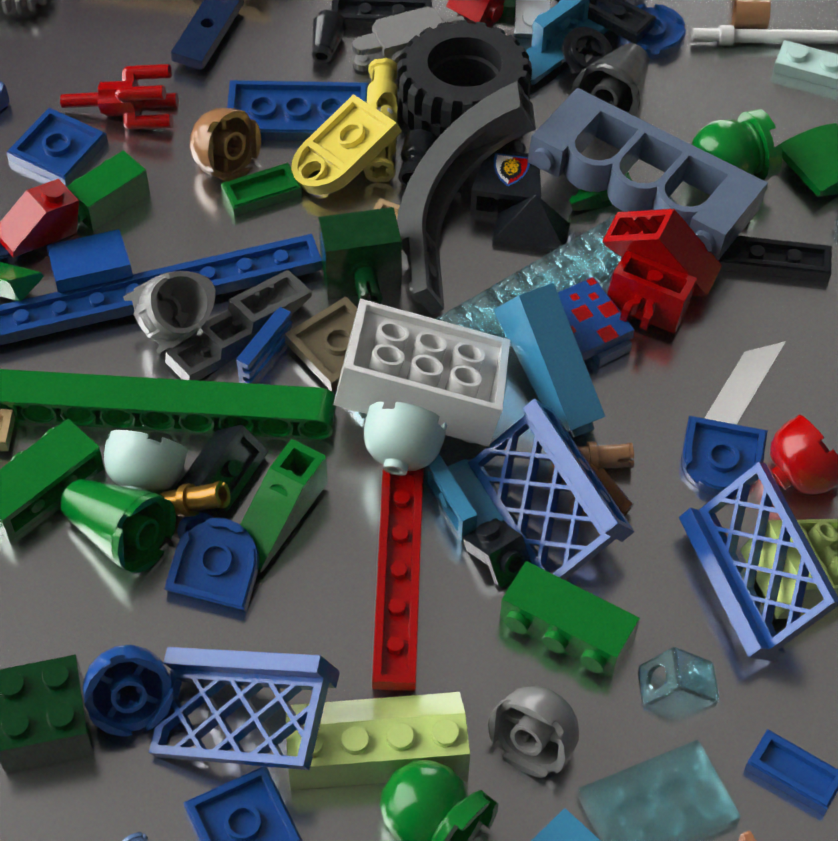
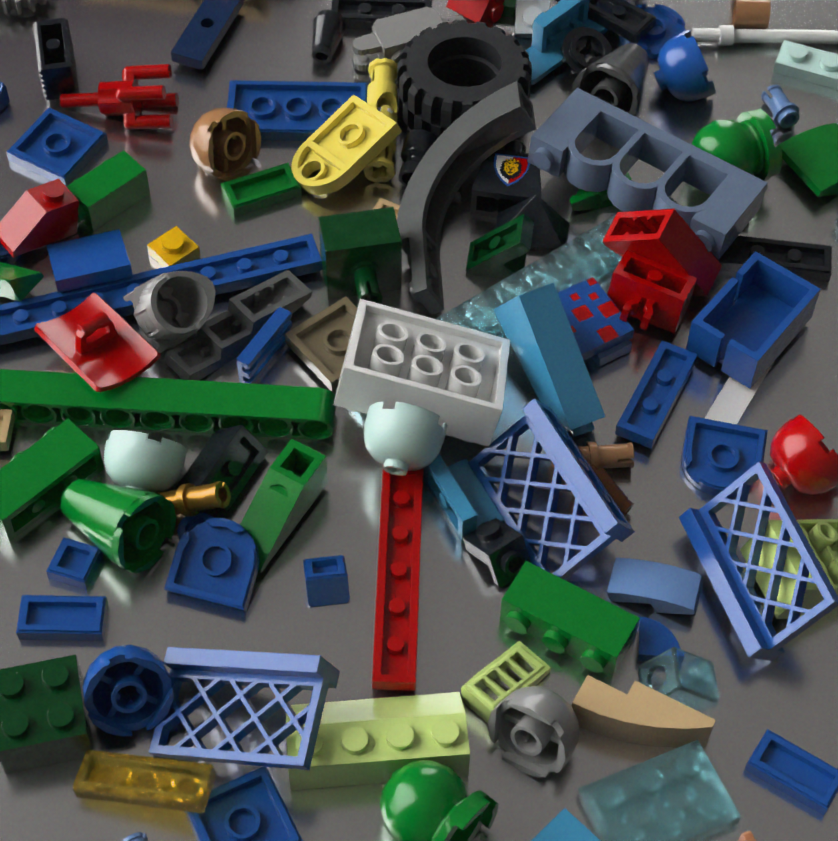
(55, 58): none -> black brick
(62, 618): none -> blue tile
(74, 563): none -> blue tile
(99, 344): none -> red shield
(144, 781): none -> clear yellow plate
(173, 248): none -> yellow plate
(326, 580): none -> blue slope
(481, 703): none -> yellowish green slope
(501, 250): none -> dark green slope
(639, 716): none -> tan slope
(653, 639): none -> blue tile
(655, 583): none -> medium blue slope
(656, 394): none -> blue plate
(683, 69): none -> blue cylinder
(765, 317): none -> blue piece
(784, 112): none -> medium blue pin

